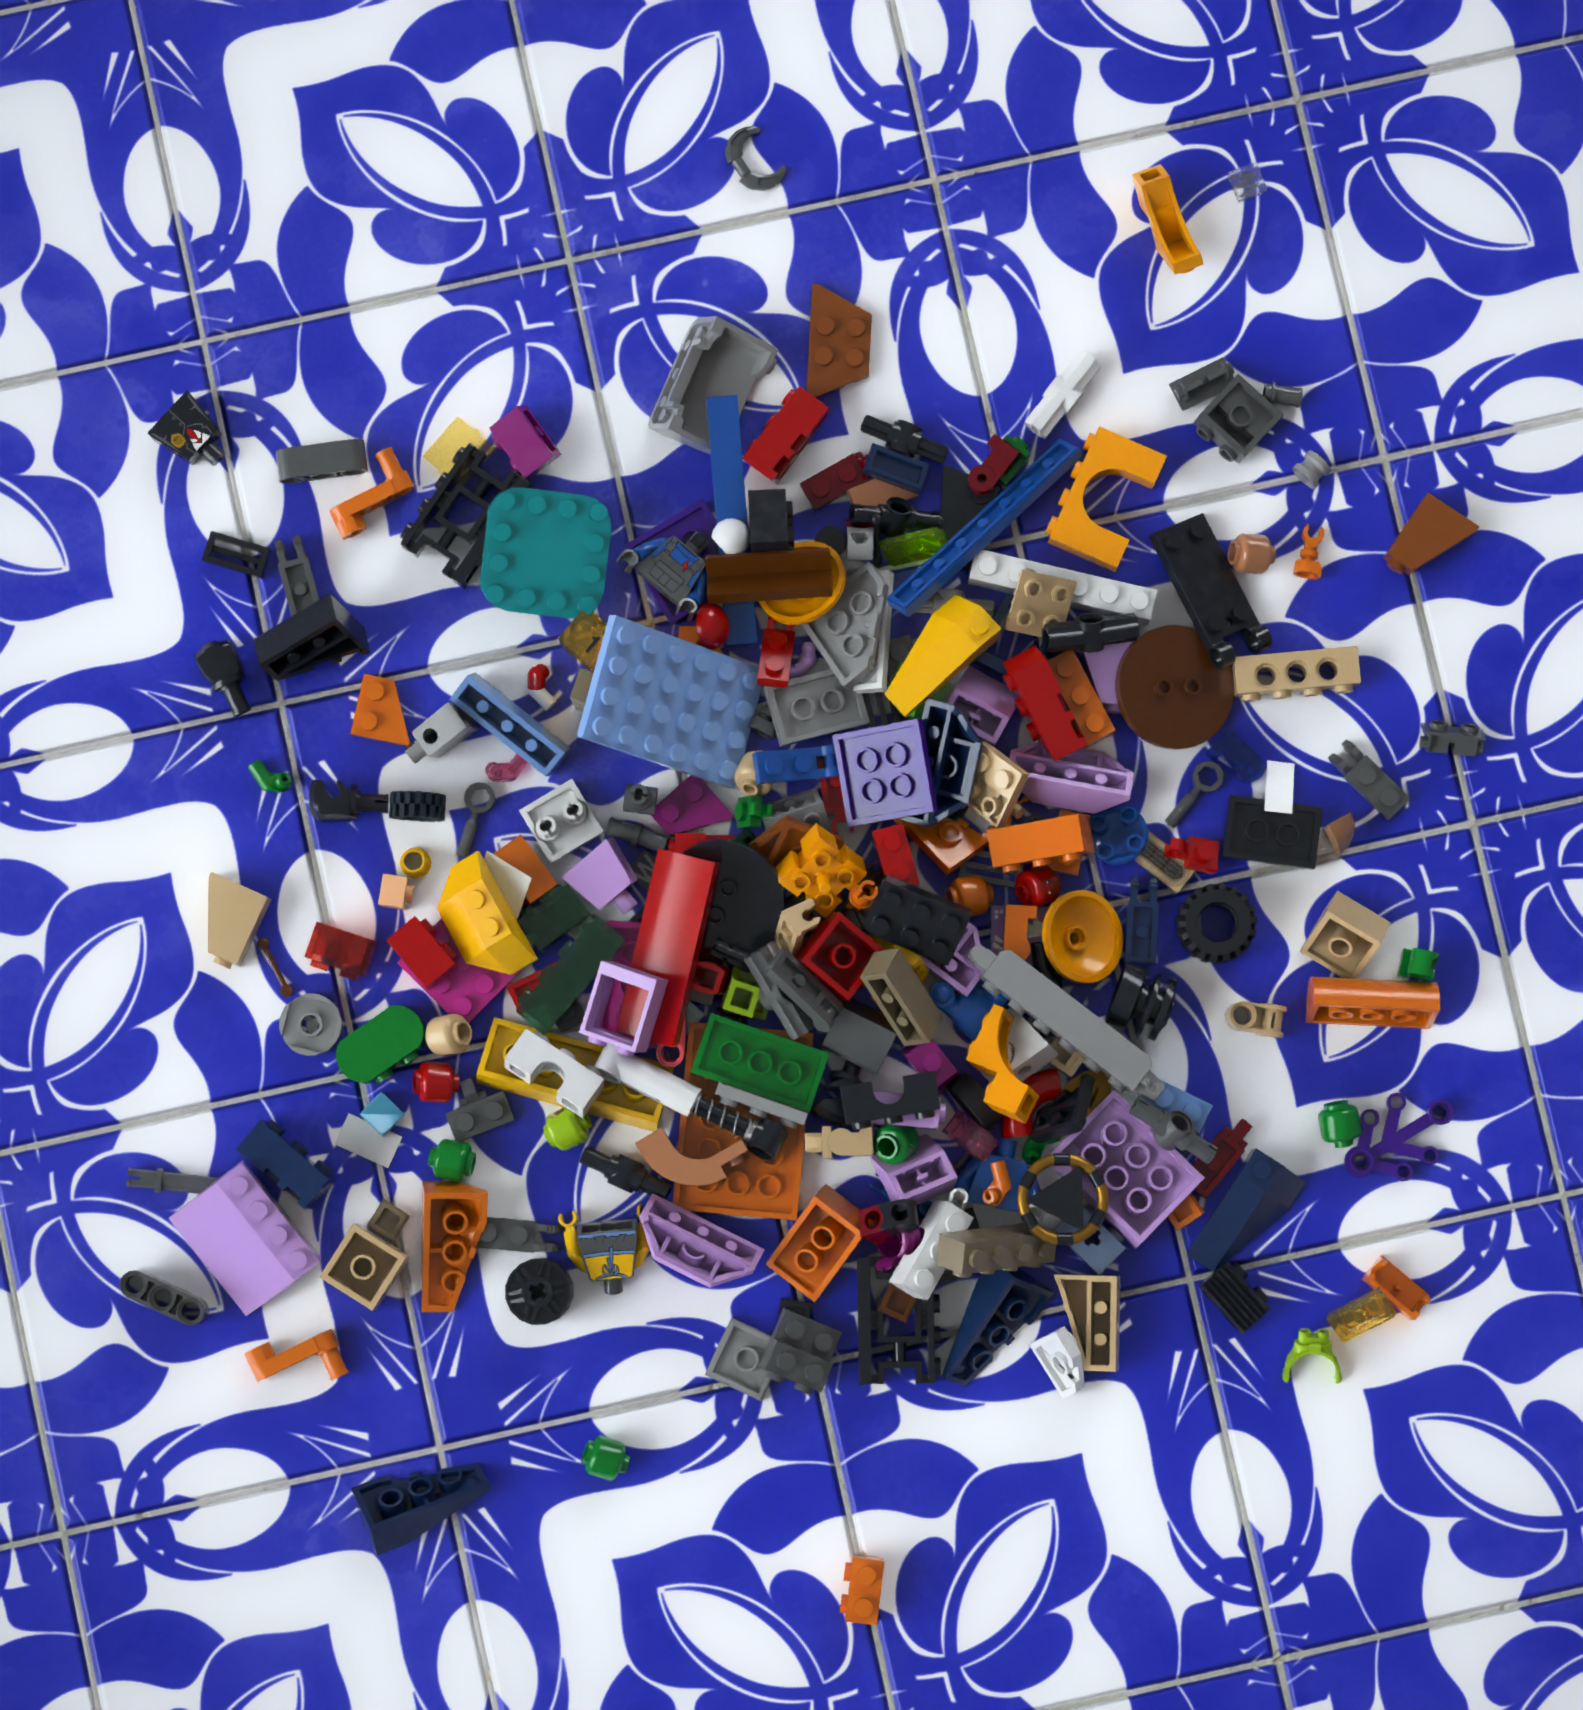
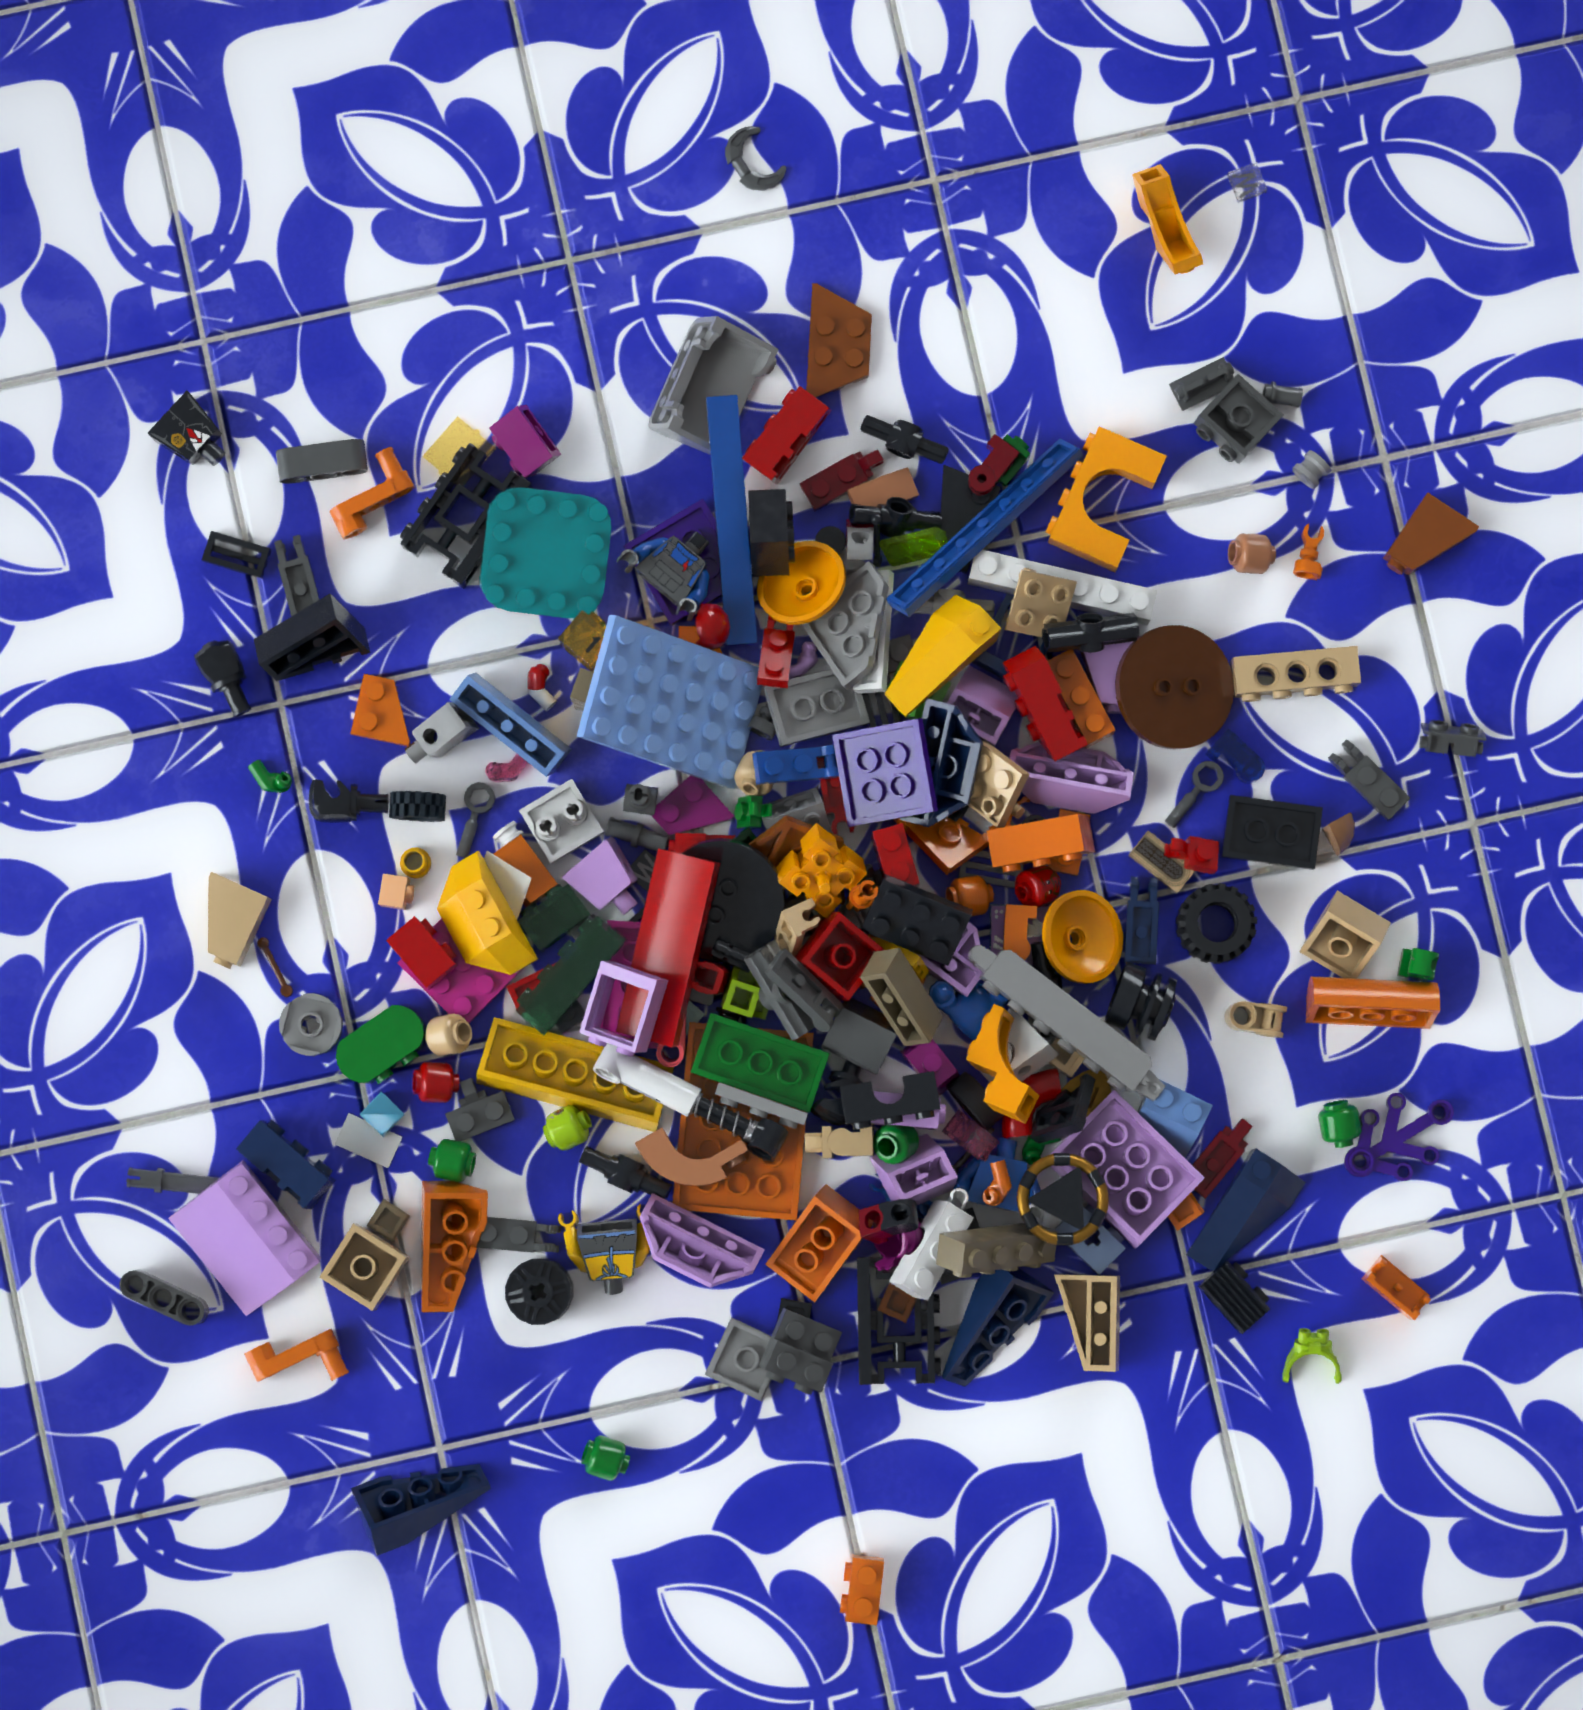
(340, 950): clear red brick -> none
(507, 833): none -> white bush
(535, 1055): white arch -> none
(731, 536): white piece -> none
(769, 575): reddish brown panel -> none
(896, 468): dark blue tile -> none
(1061, 1360): white plate -> none
(1062, 394): white piece -> none
(1119, 835): blue dish -> none
(1173, 1130): dark grey pin -> none
(1208, 589): black hinge -> none
(1279, 787): white sticker -> none
(1361, 1314): clear yellow plate -> none

